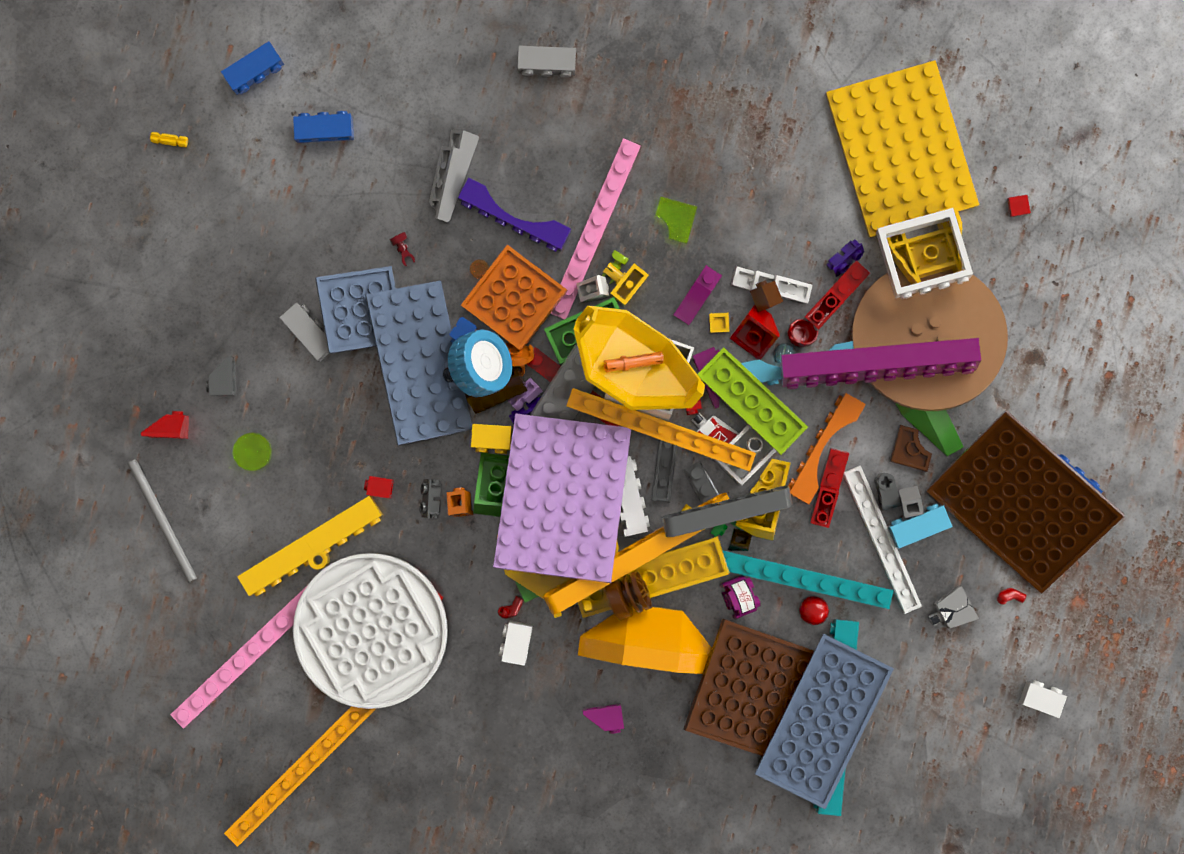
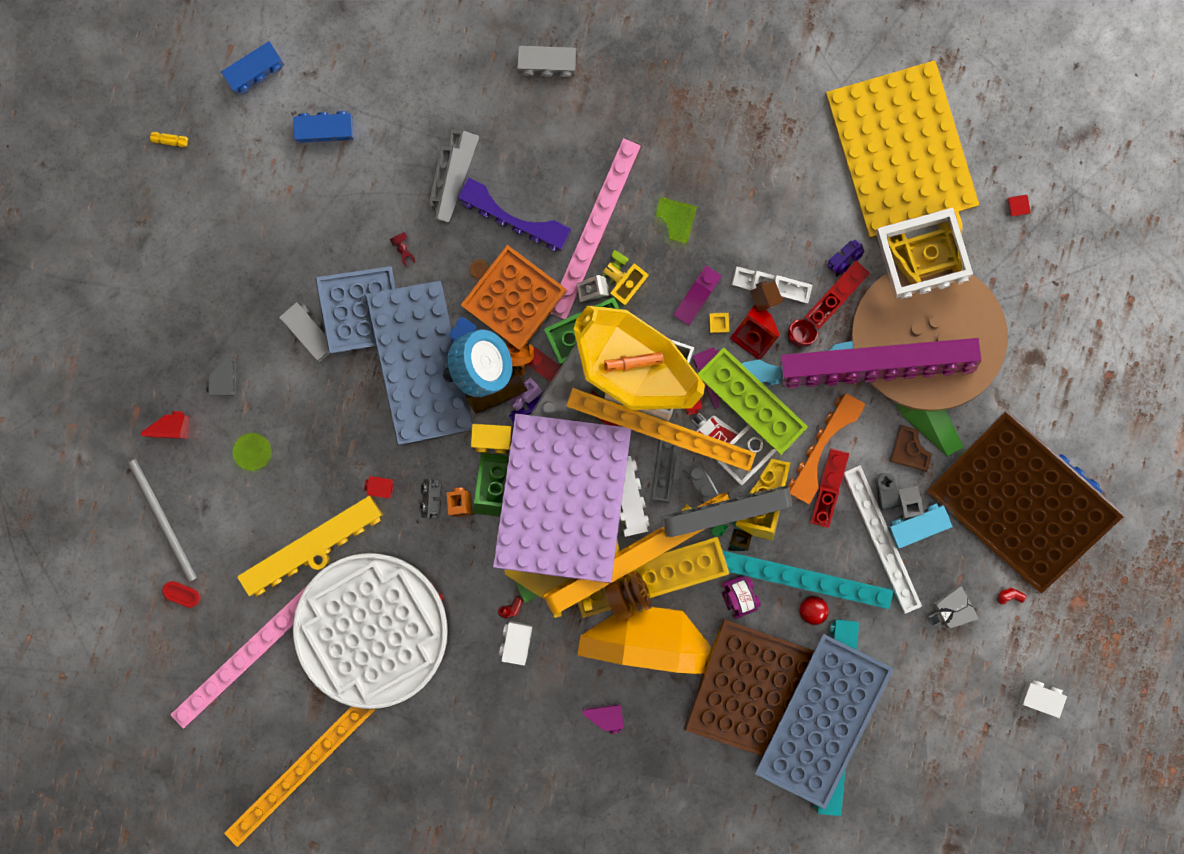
(181, 594): none -> red tile
(783, 349): clear light blue piece -> none

